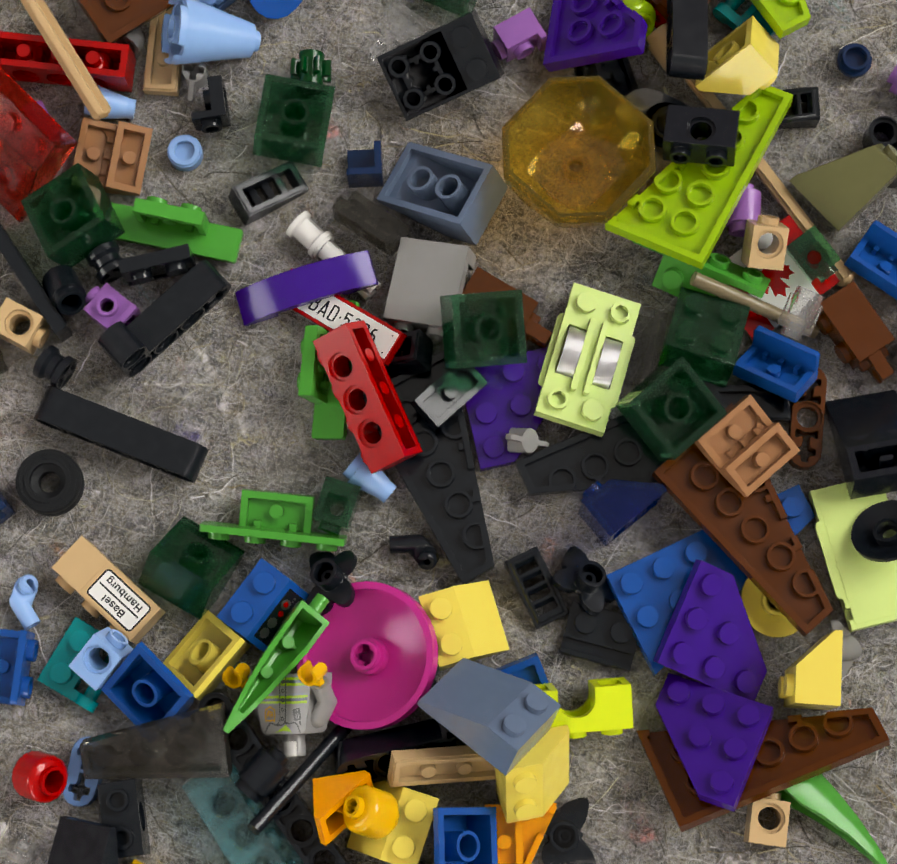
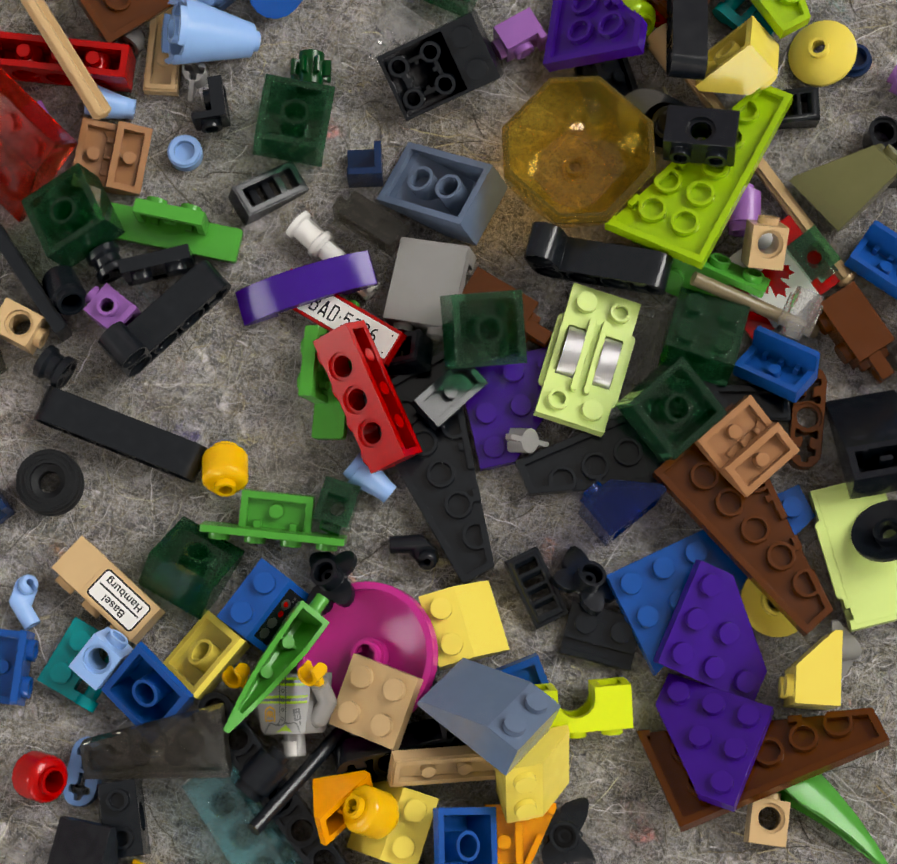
(225, 468): none -> yellow head
(376, 701): none -> tan plate
(596, 262): none -> black beam
(828, 65): none -> light yellow dish

